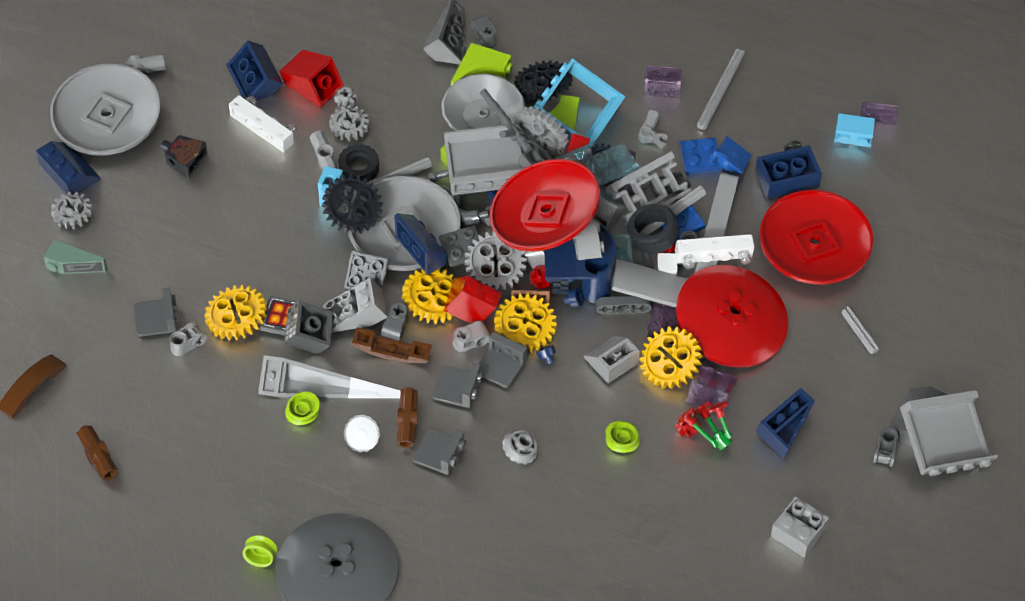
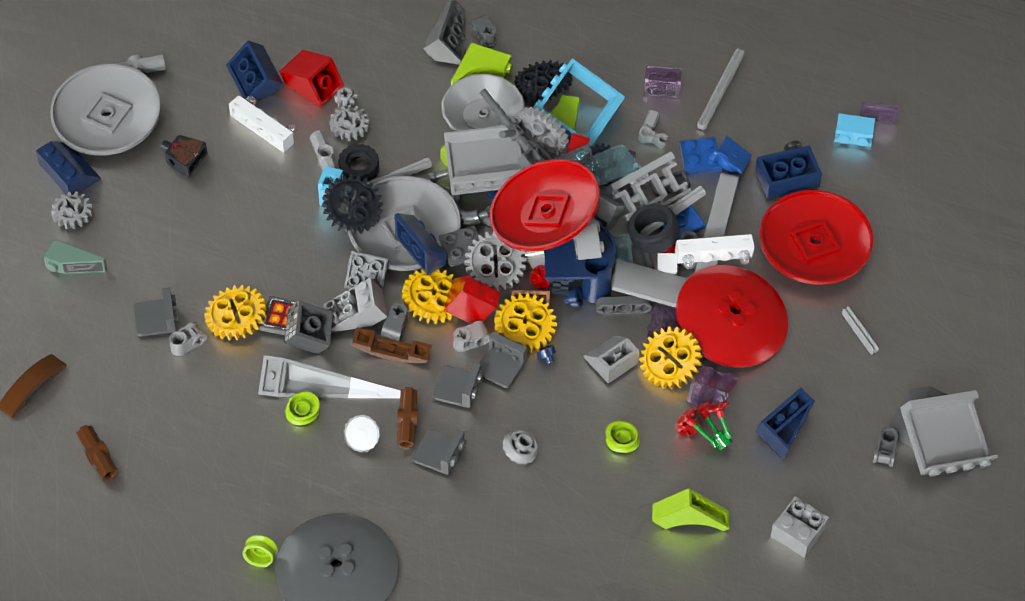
(689, 508): none -> lime arch

